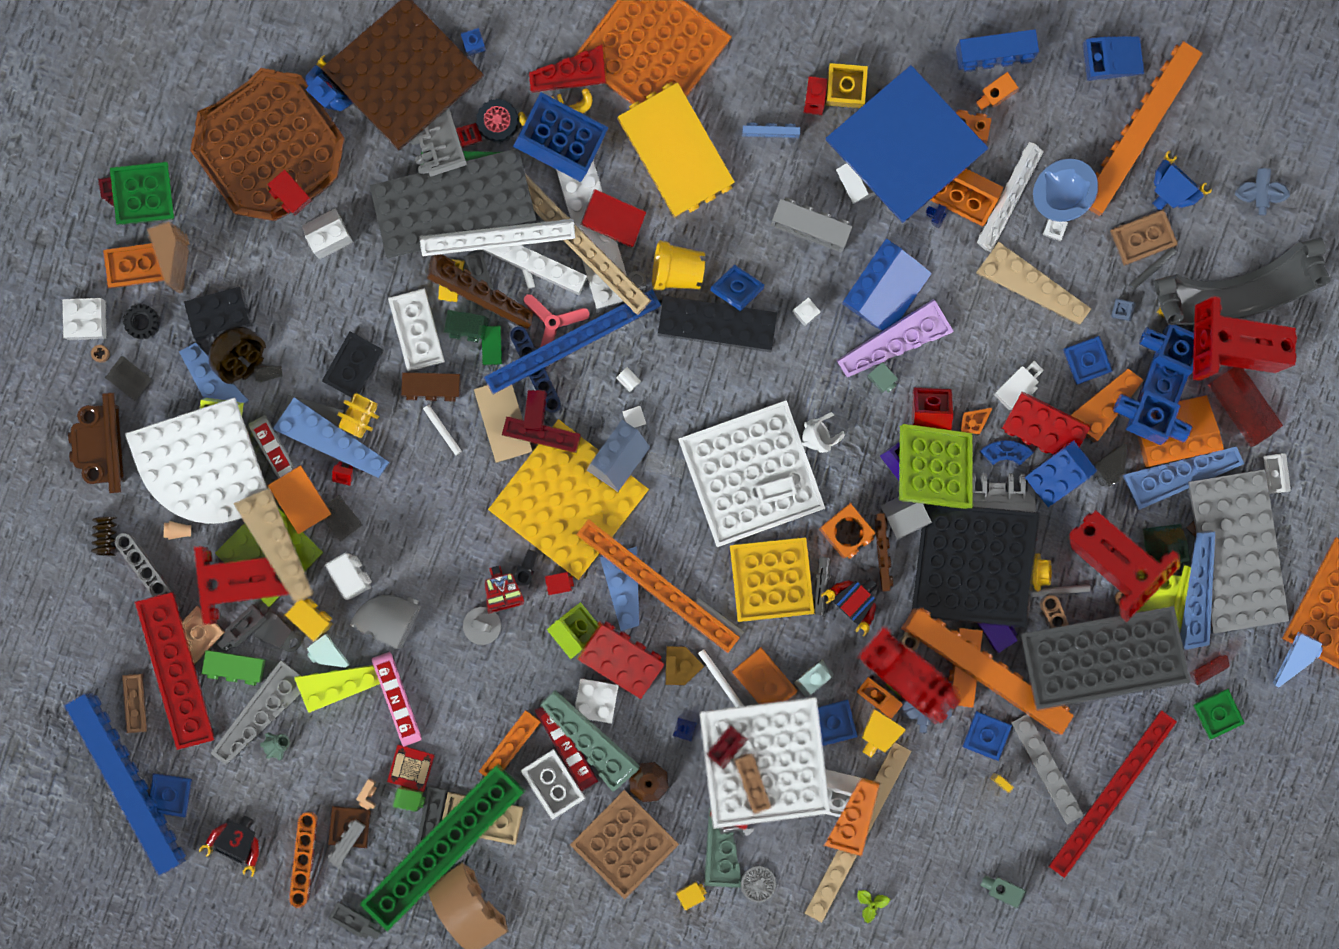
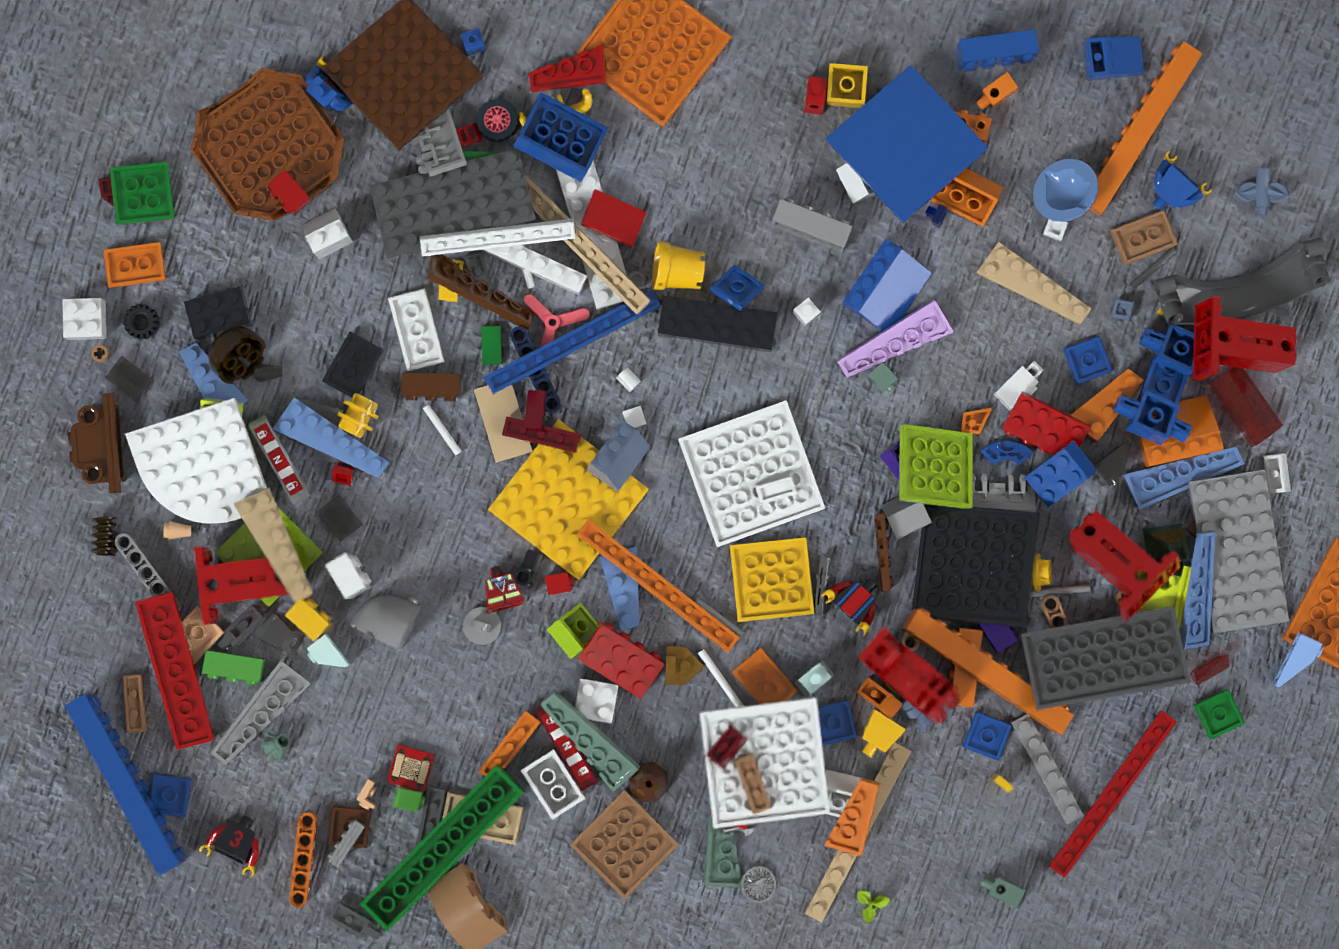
(171, 252): medium nougat slope -> none
(299, 499): orange tile -> none
(329, 687): neon yellow wing -> none
(396, 699): beam -> none
(466, 325): clear green brick -> none
(676, 150): yellow panel -> none
(684, 729): clear blue tile -> none
(691, 895): yellow brick -> none
(771, 130): medium blue plate -> none
(817, 435): white helmet -> none
(848, 513): orange brick -> none
(932, 408): red slope -> none
(1009, 197): white plate -> none

